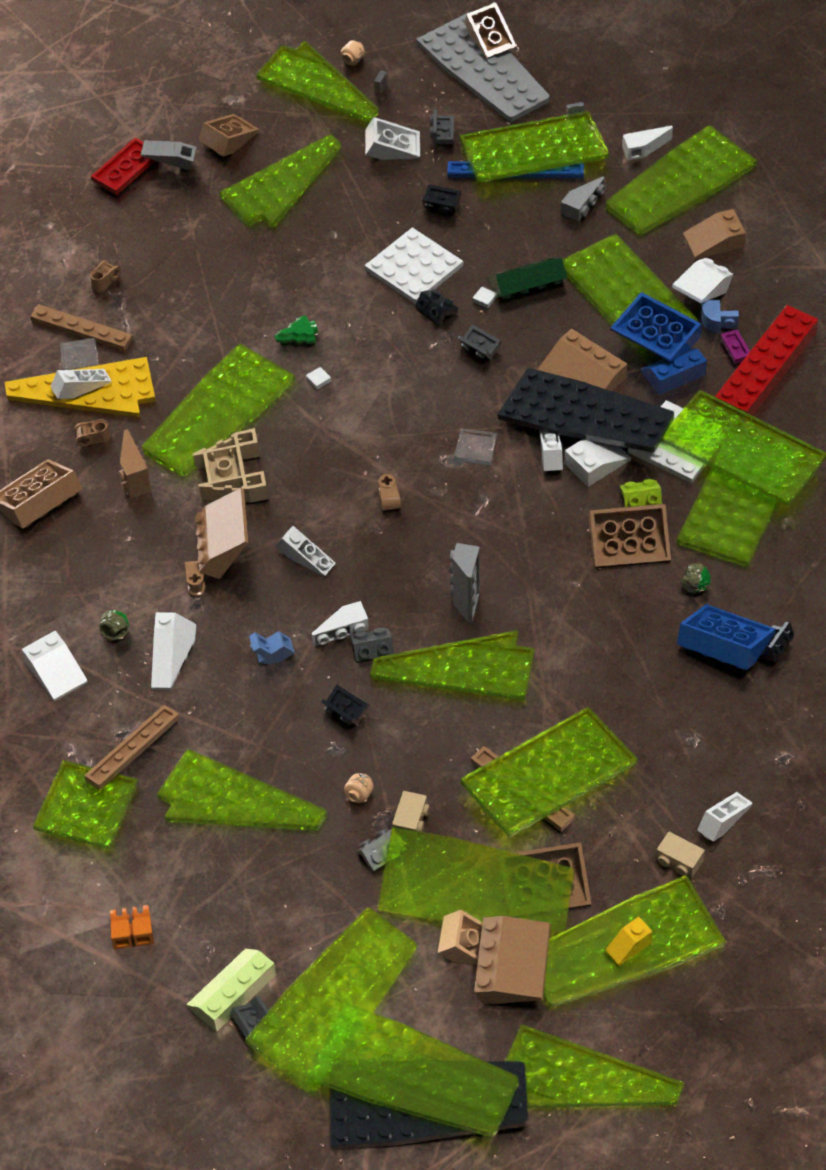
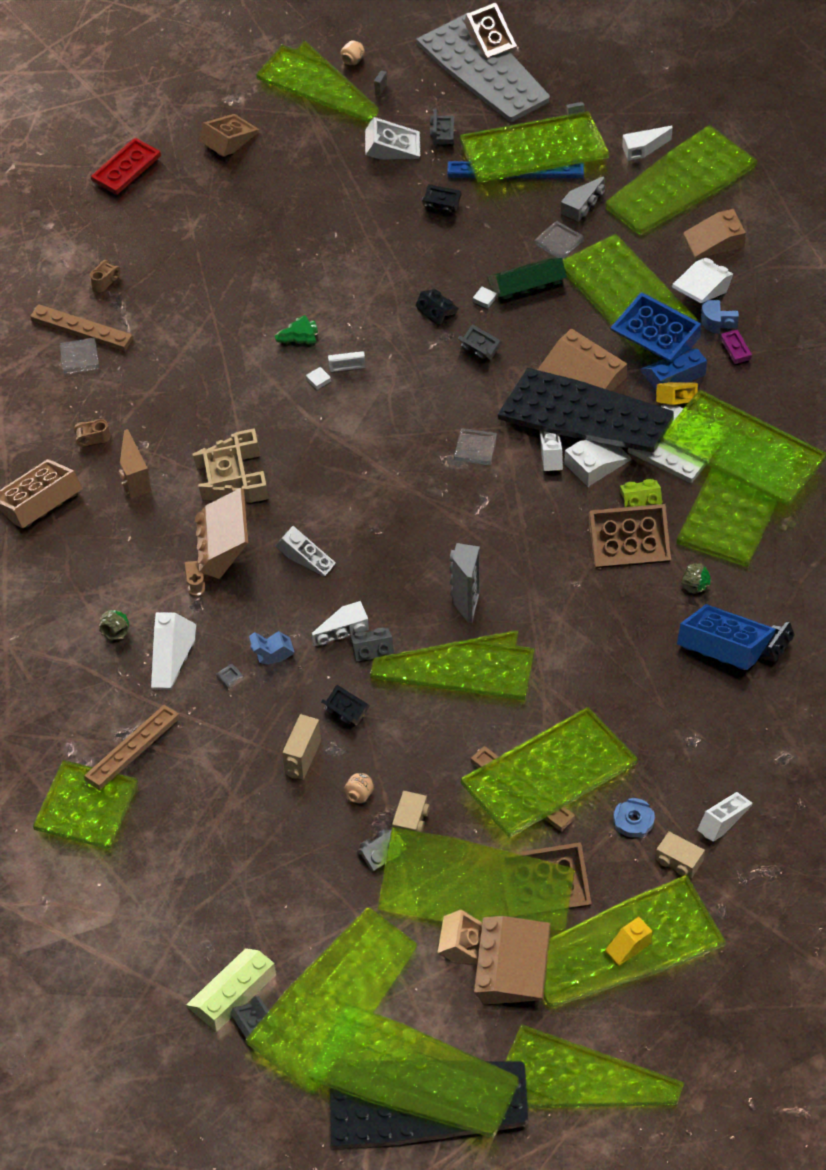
(54, 666): white slope -> none
(78, 382): white slope -> none
(123, 932): orange legs -> none
(128, 387): yellow wing -> none
(171, 153): light grey slope -> none
(217, 408): clear neon green wing -> none
(218, 794): clear neon green wing -> none
(230, 676): none -> flat silver tile
(278, 186): clear neon green wing -> none
(301, 747): none -> tan brick
(346, 361): none -> white tile
(388, 493): medium nougat piece -> none
(413, 265): white plate -> none
(559, 240): none -> clear tile
(632, 828): none -> medium blue plate
(675, 392): none -> yellow slope
(769, 360): red brick -> none

